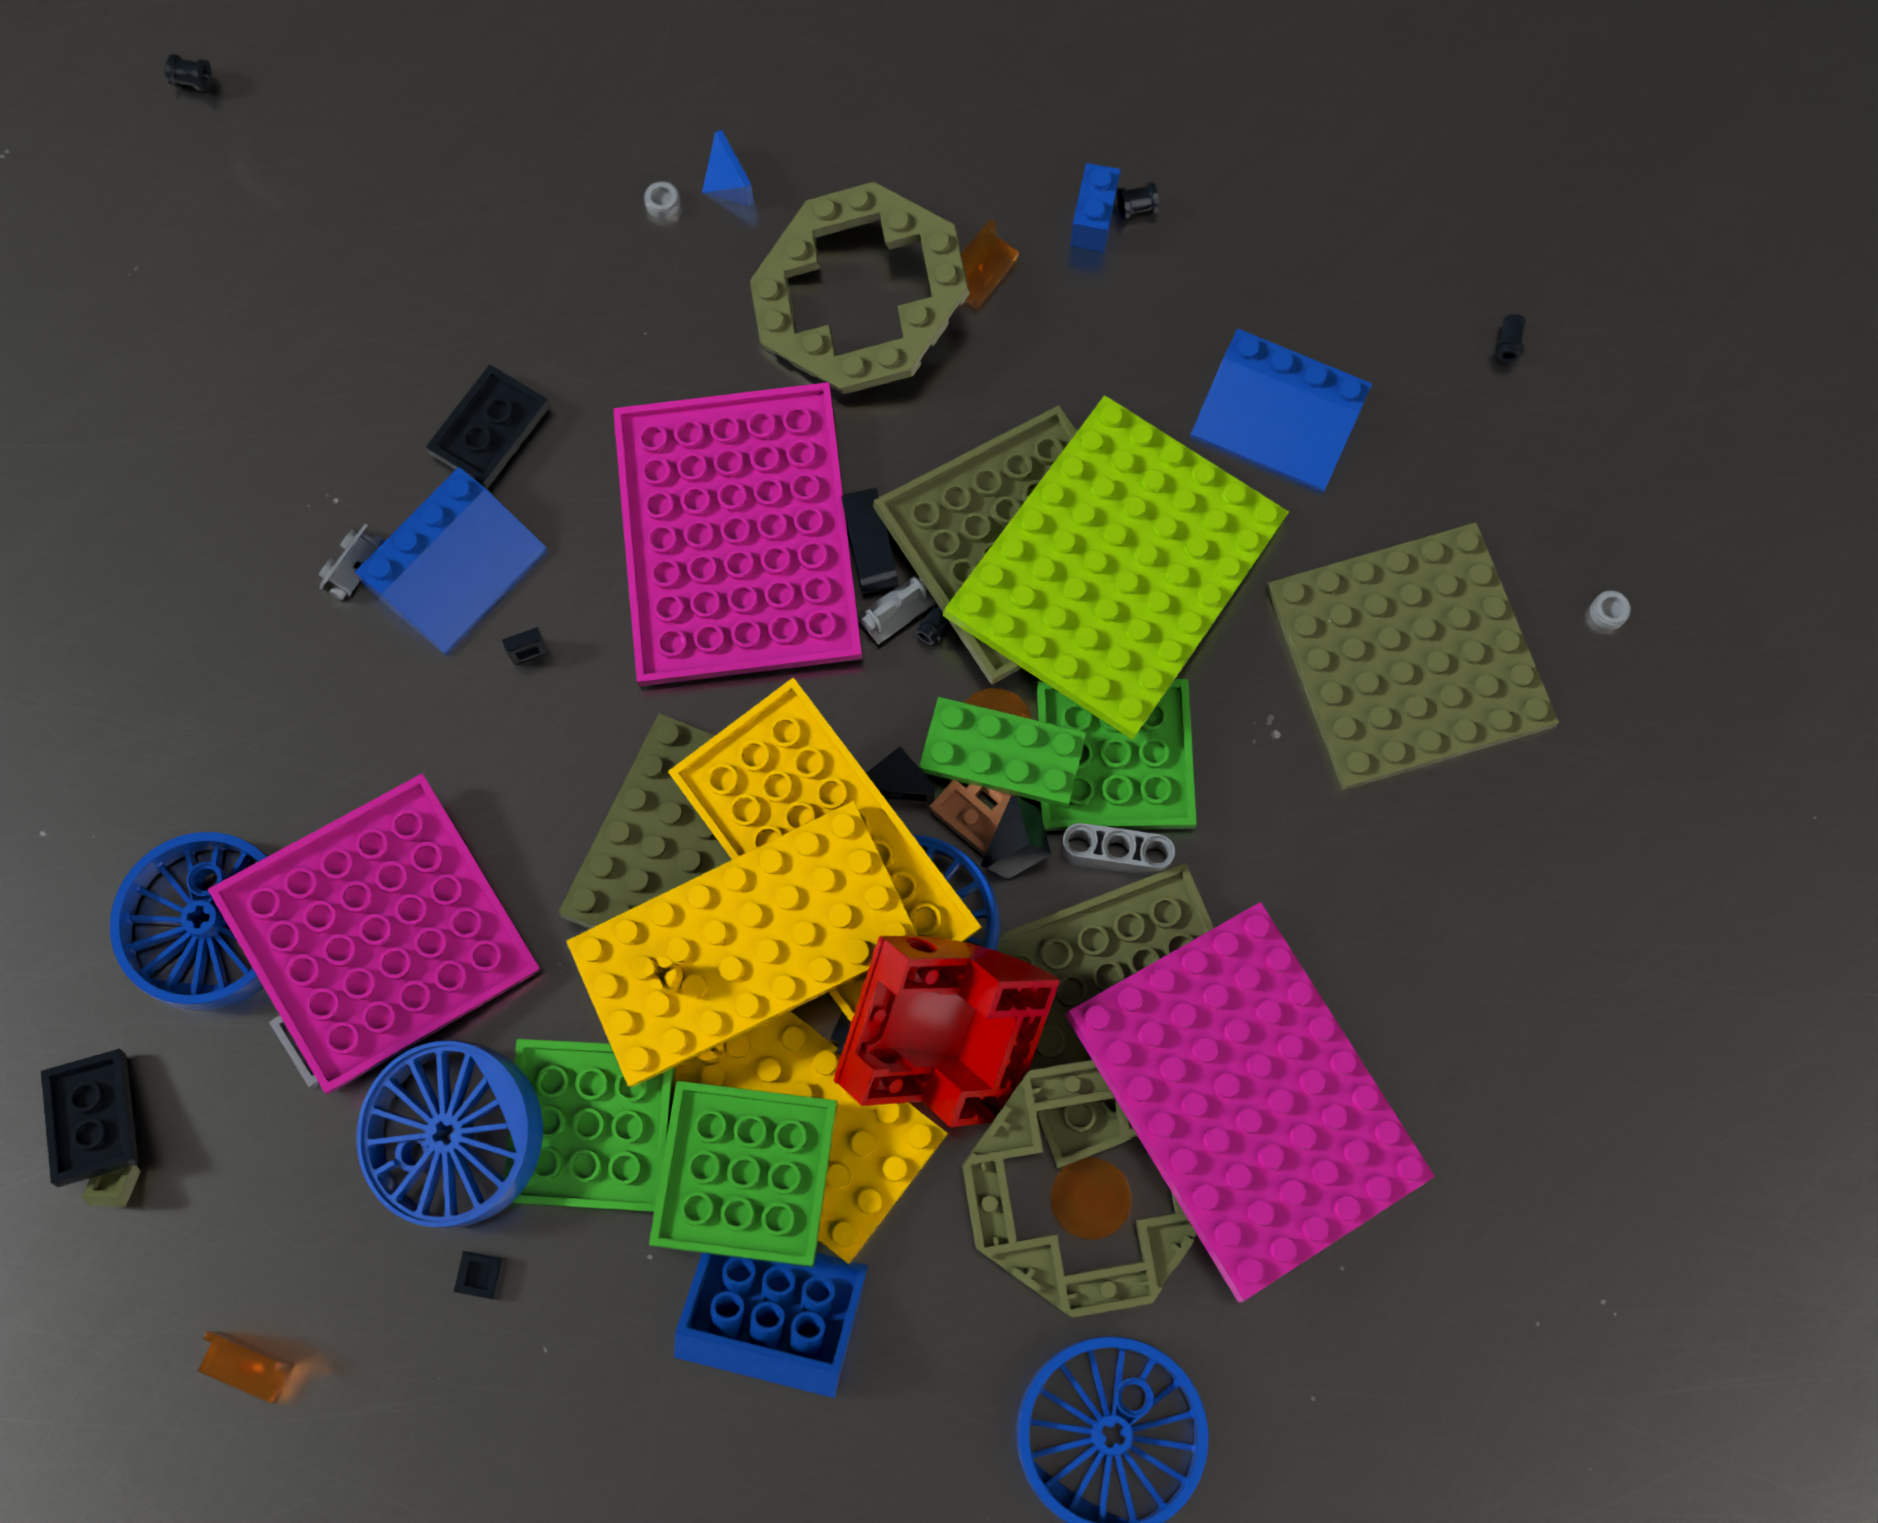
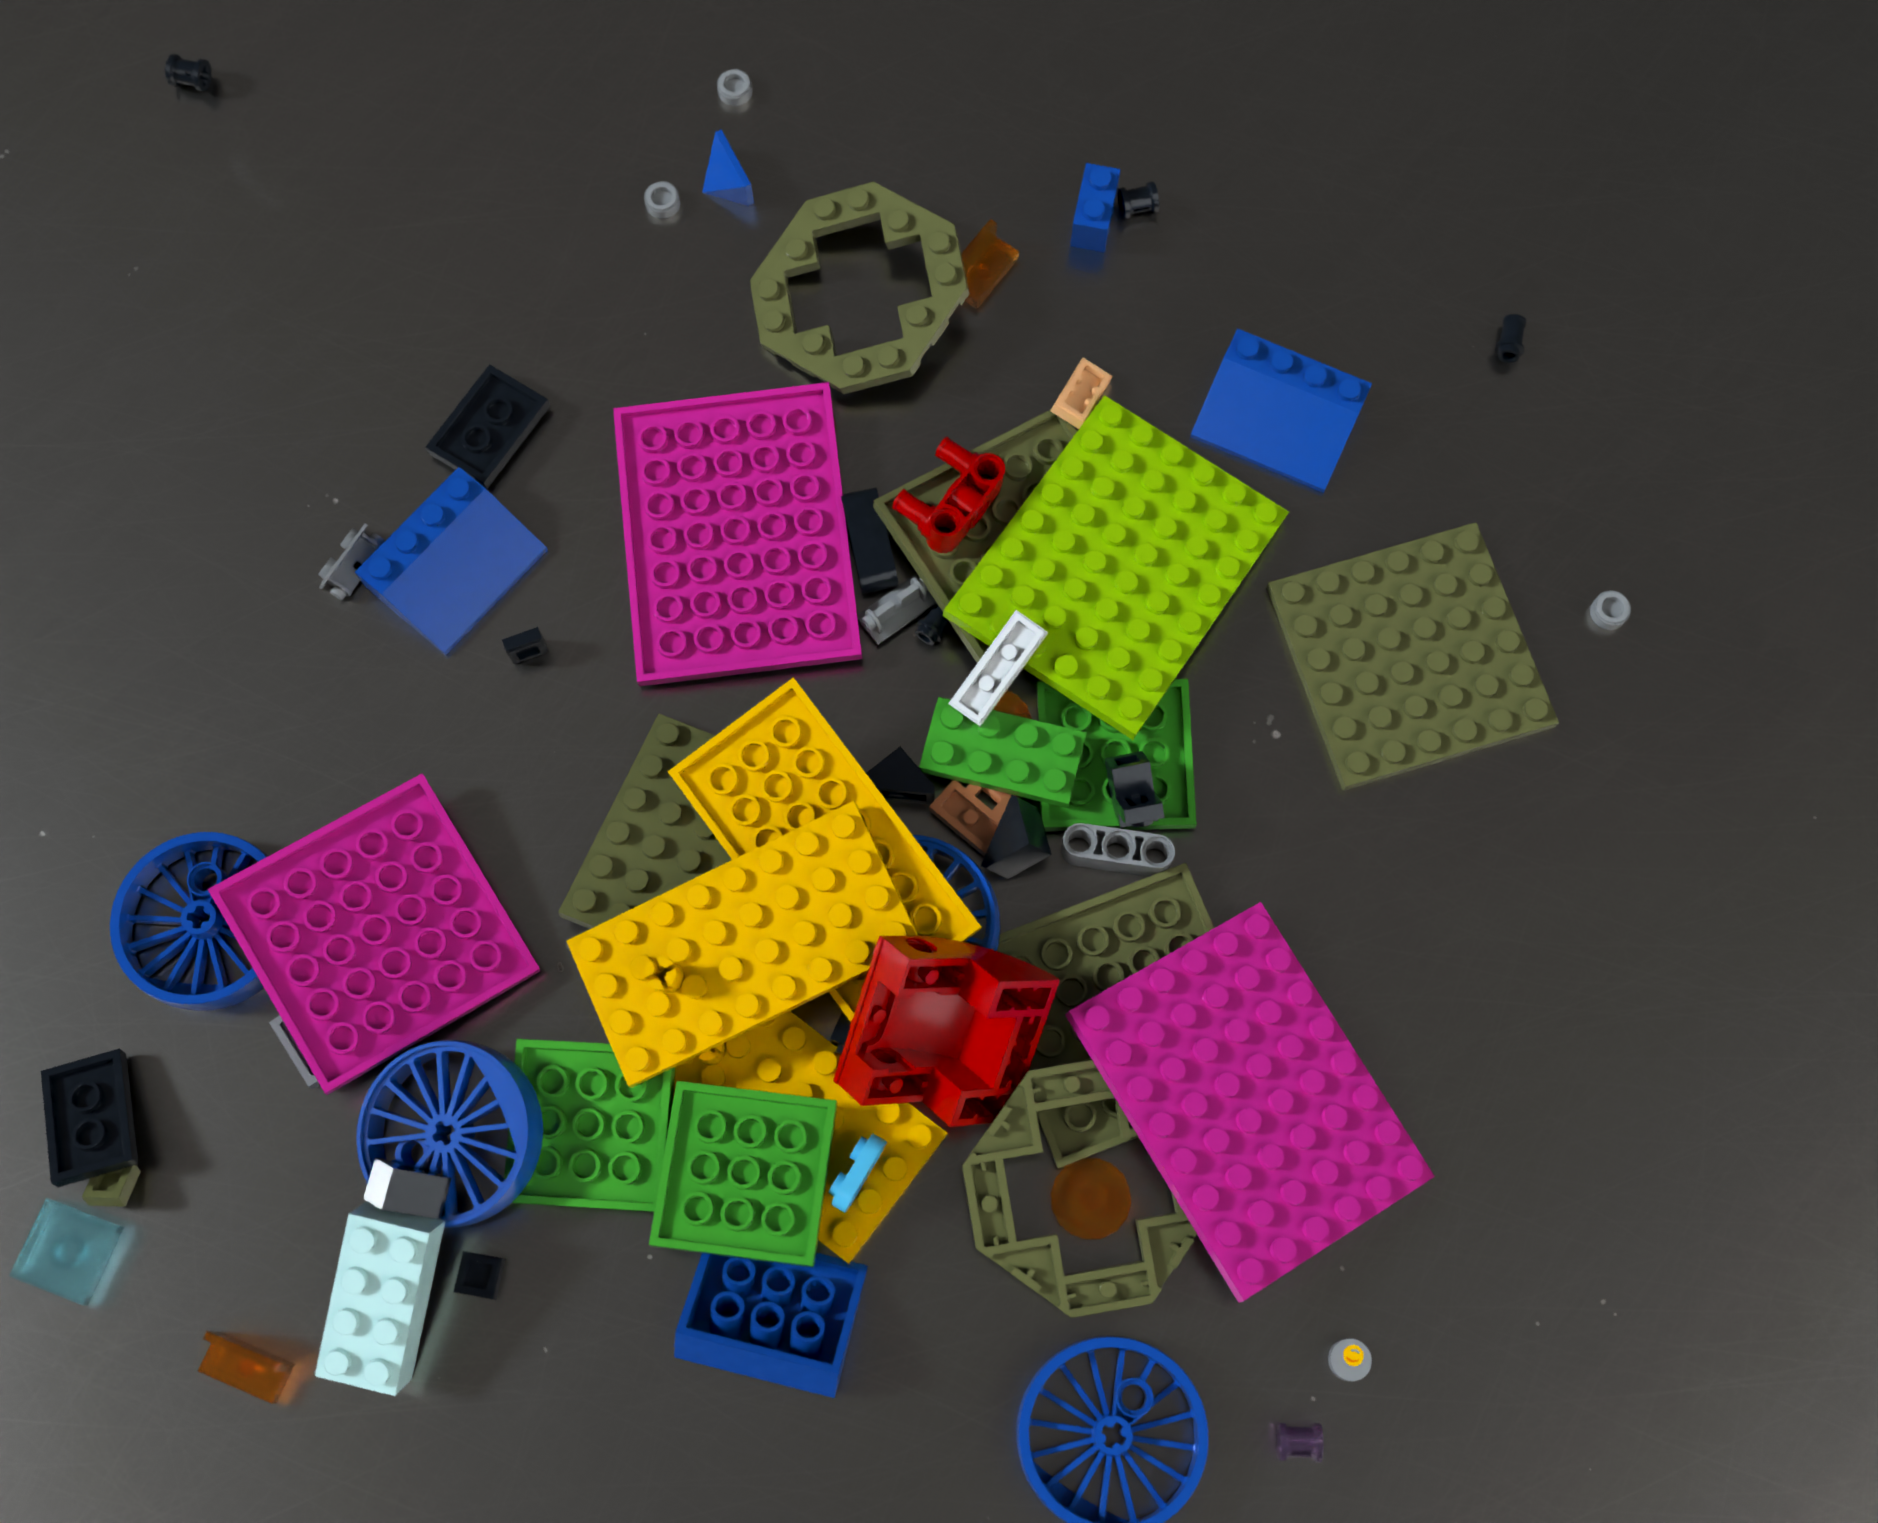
(66, 1251): none -> clear light blue tile
(379, 1299): none -> light aqua brick
(406, 1189): none -> black slope
(734, 87): none -> light grey tile
(848, 1186): none -> medium azure plate
(963, 502): none -> red piece
(998, 668): none -> white tile
(1081, 393): none -> light nougat plate
(1133, 790): none -> brick
(1300, 1442): none -> clear purple bush
(1350, 1359): none -> light grey tile

